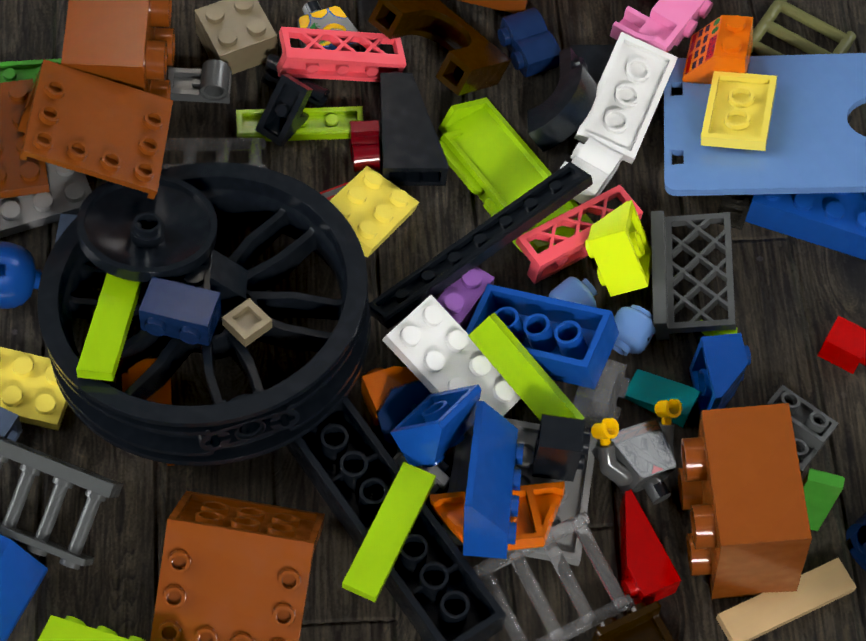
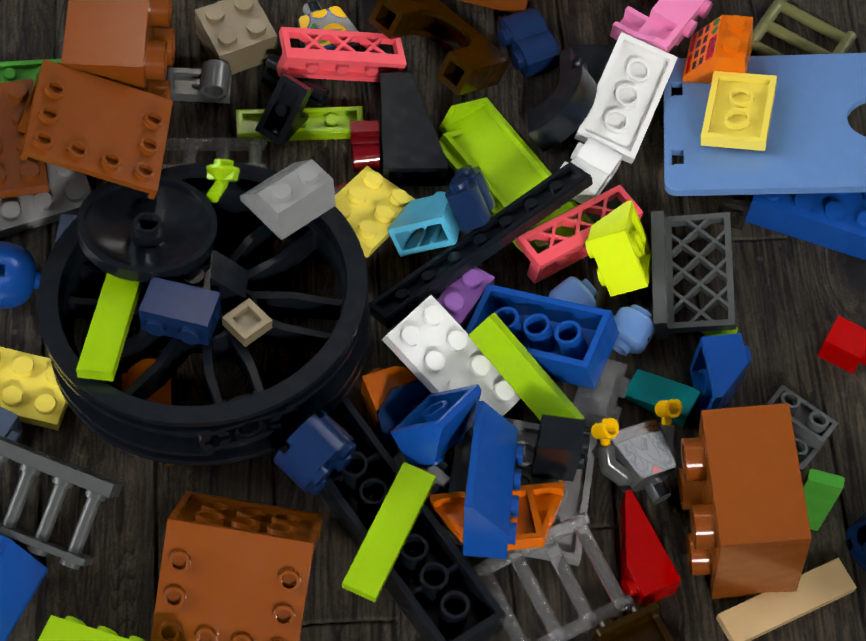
(221, 172): none -> lime plate
(292, 197): none -> light grey slope
(315, 452): none -> dark blue brick
(424, 226): none -> medium azure torso
(470, 198): none -> dark blue brick

